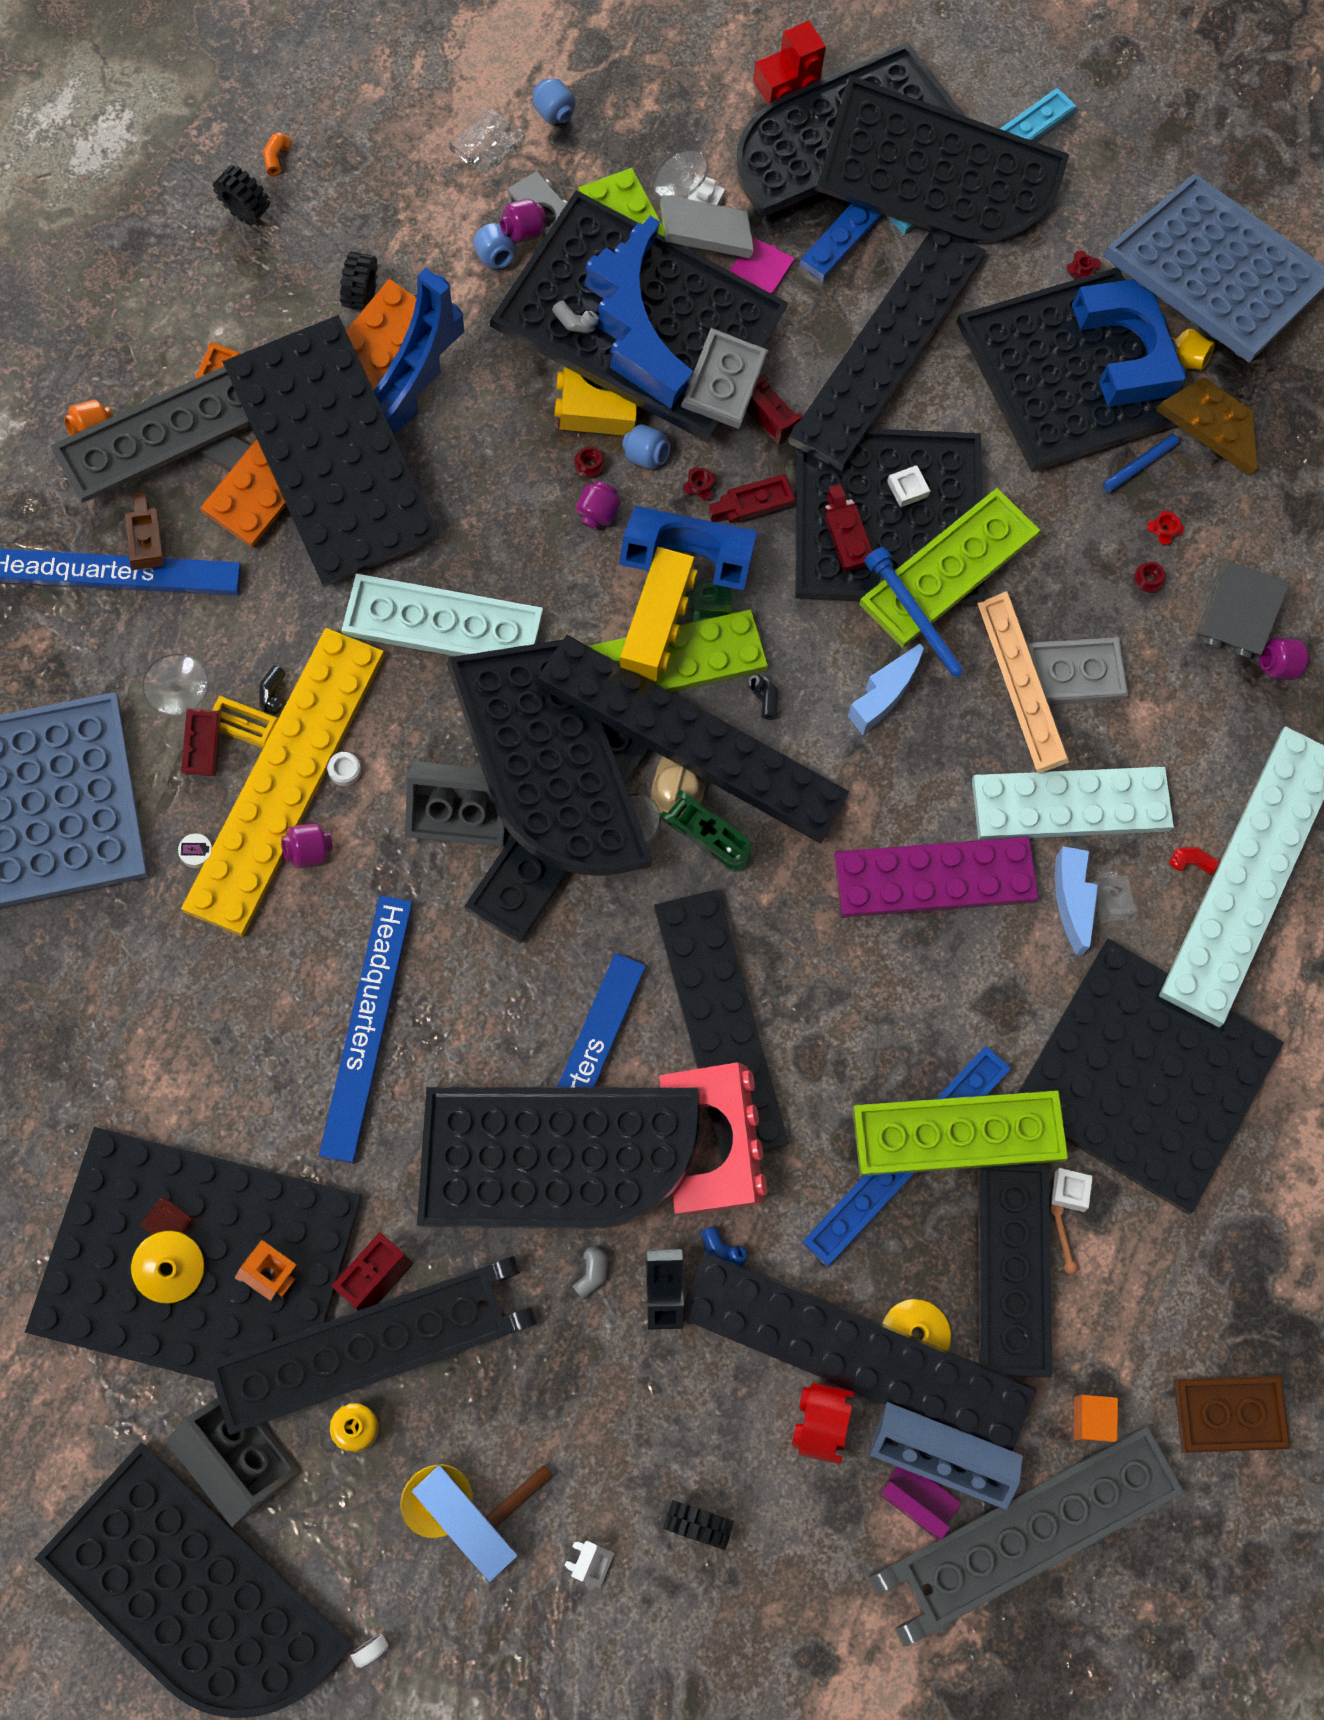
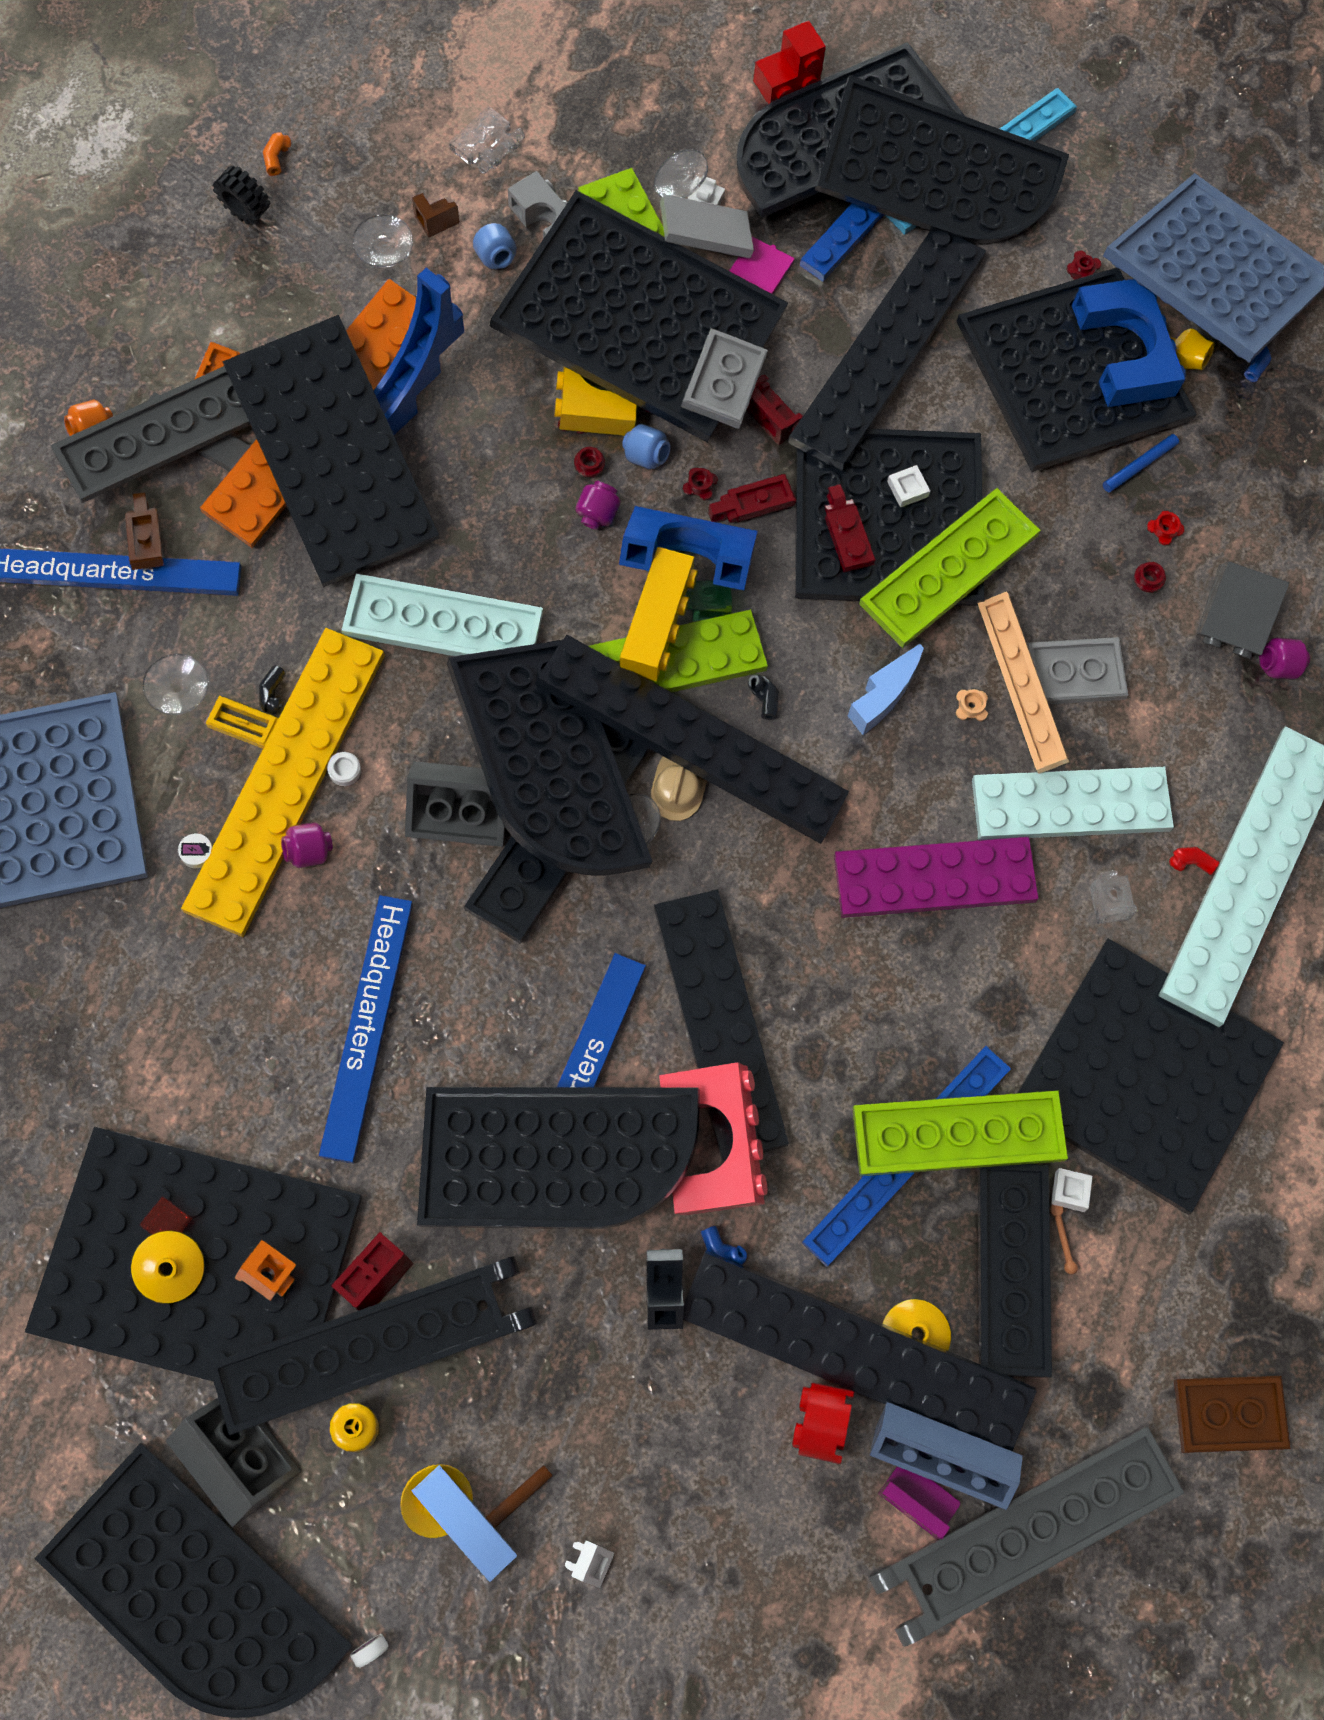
(201, 742): dark red plate -> none
(358, 280): black tyre -> none
(382, 231): none -> clear dish
(435, 216): none -> reddish brown panel
(522, 220): magenta head -> none
(553, 101): medium blue head -> none
(575, 323): light grey arm -> none
(595, 1272): light grey arm -> none
(637, 349): blue arch -> none
(698, 1525): black tyre -> none
(726, 846): dark green piece -> none
(881, 563): blue piece -> none
(973, 696): none -> light nougat plate
(1075, 897): light blue slope -> none
(1095, 1418): orange panel -> none
(1215, 421): pearl gold wing -> none
(1258, 365): none -> blue arm

